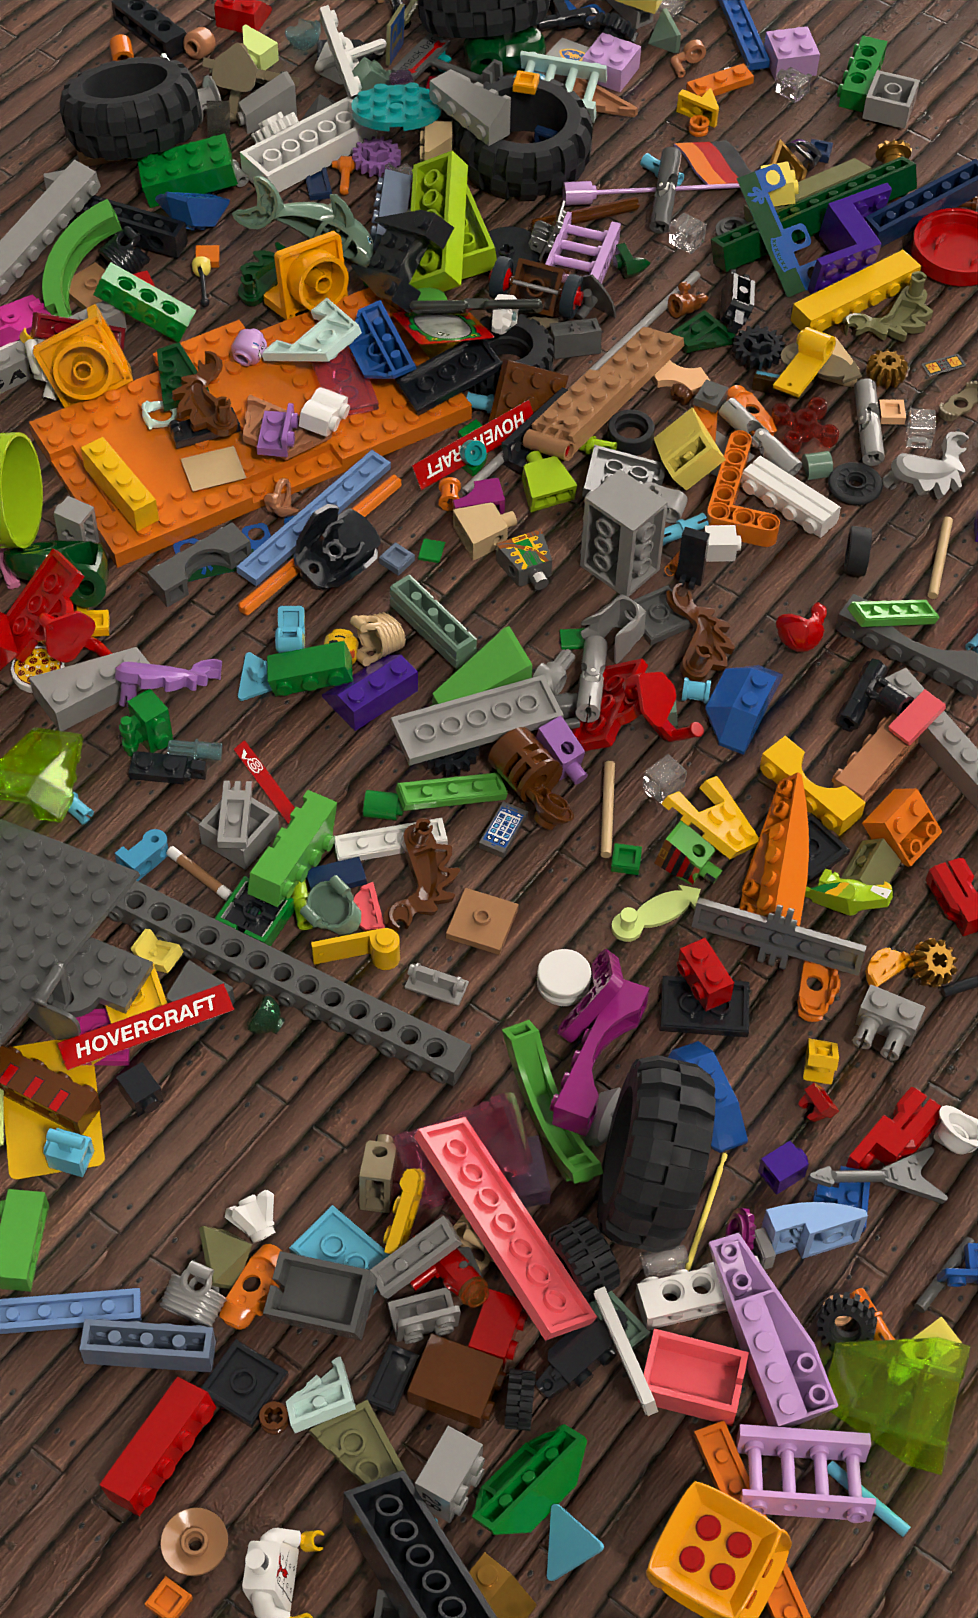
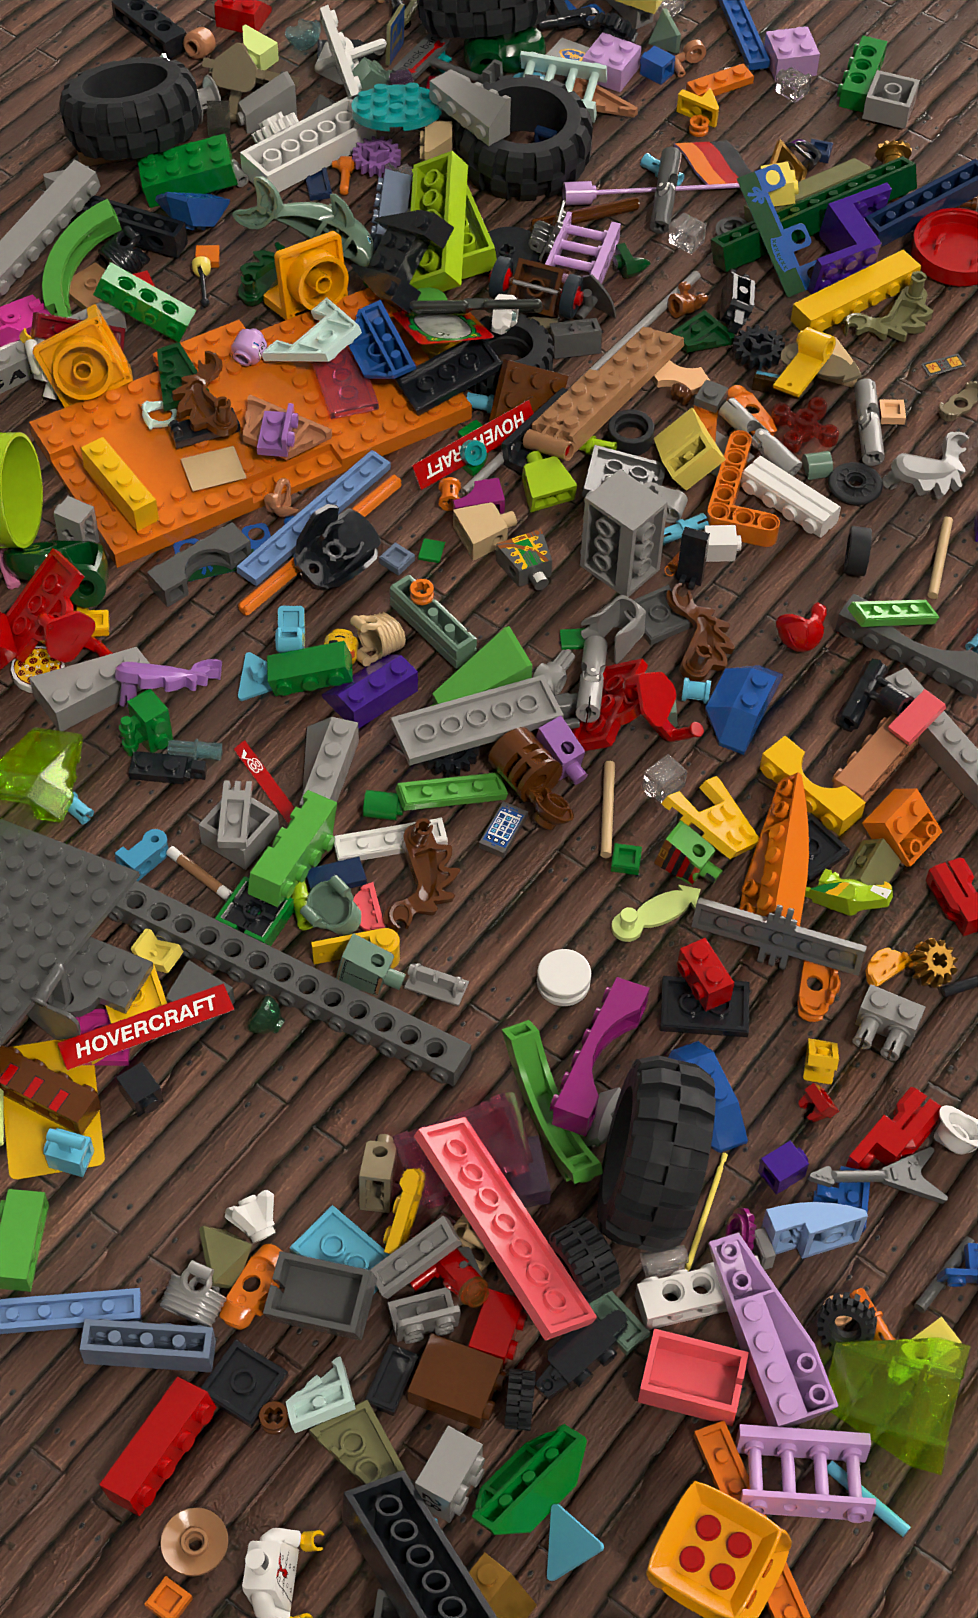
(121, 47): orange brick -> none
(324, 412): white brick -> none
(329, 756): none -> light grey wedge
(368, 967): none -> sand green torso
(417, 597): none -> orange bush
(482, 921): medium nougat plate -> none
(526, 82): light orange tile -> none
(607, 983): magenta beam -> none
(625, 1351): white tile -> none
(657, 65): none -> blue brick
(886, 368): pearl gold gear -> none
(920, 428): clear brick -> none

